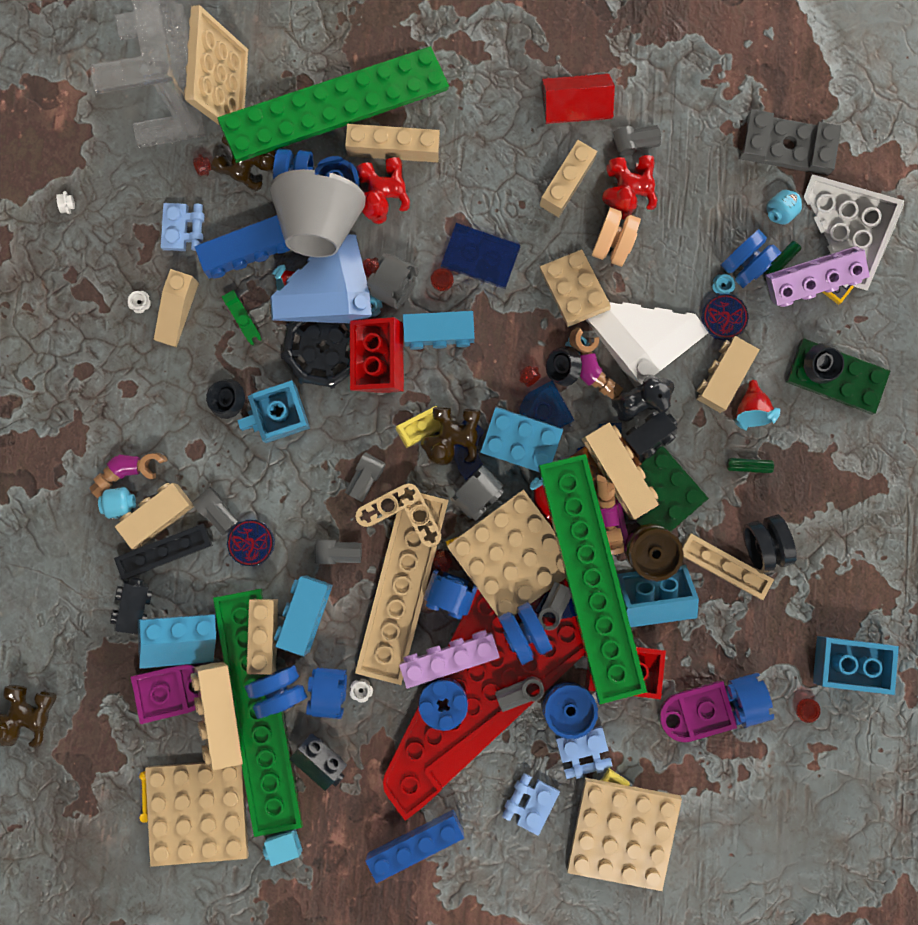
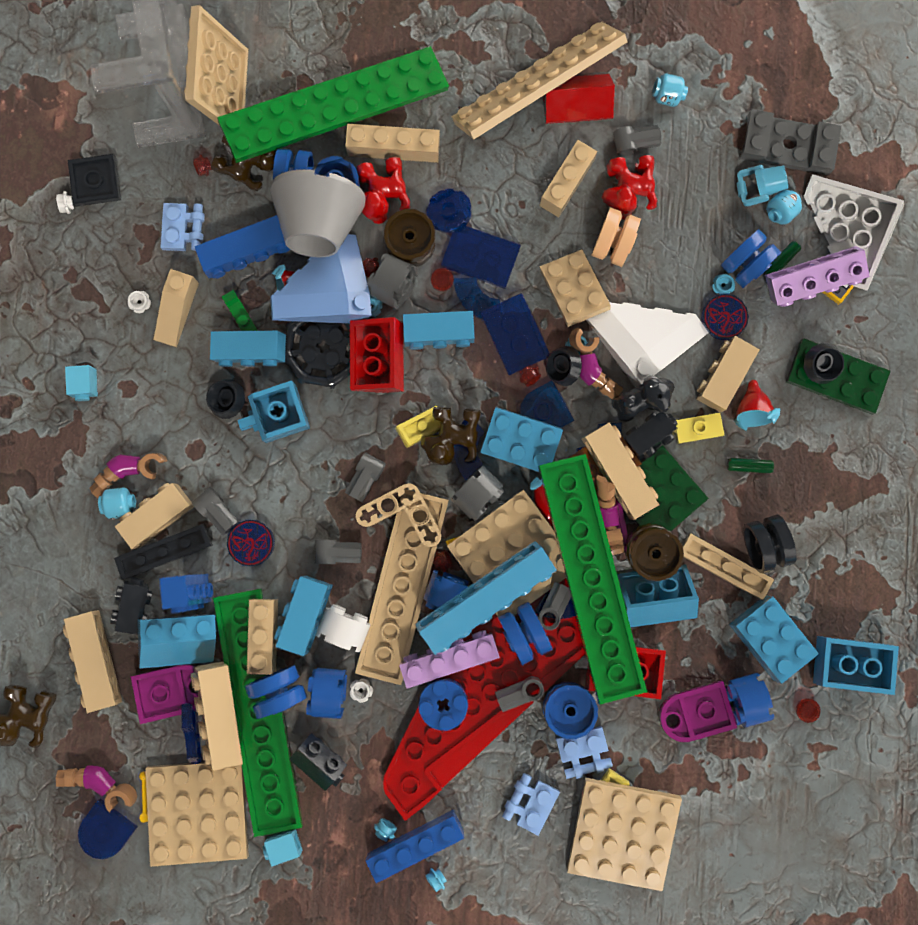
(81, 382): none -> medium azure brick
(92, 661): none -> tan brick
(94, 180): none -> black plate
(99, 781): none -> medium nougat piece
(104, 832): none -> clear blue tile
(185, 592): none -> blue brick
(192, 739): none -> clear blue tile
(247, 347): none -> dark azure brick
(342, 628): none -> white brick
(385, 829): none -> medium azure plate
(410, 224): none -> dark brown wheel
(436, 879): none -> medium azure plate
(449, 210): none -> clear blue tile
(472, 296): none -> clear blue tile
(485, 598): none -> dark azure brick
(515, 334): none -> clear blue tile
(538, 79): none -> tan plate
(669, 90): none -> medium azure head
(699, 428): none -> light yellow plate
(768, 180): none -> medium azure piece
(773, 639): none -> dark azure brick

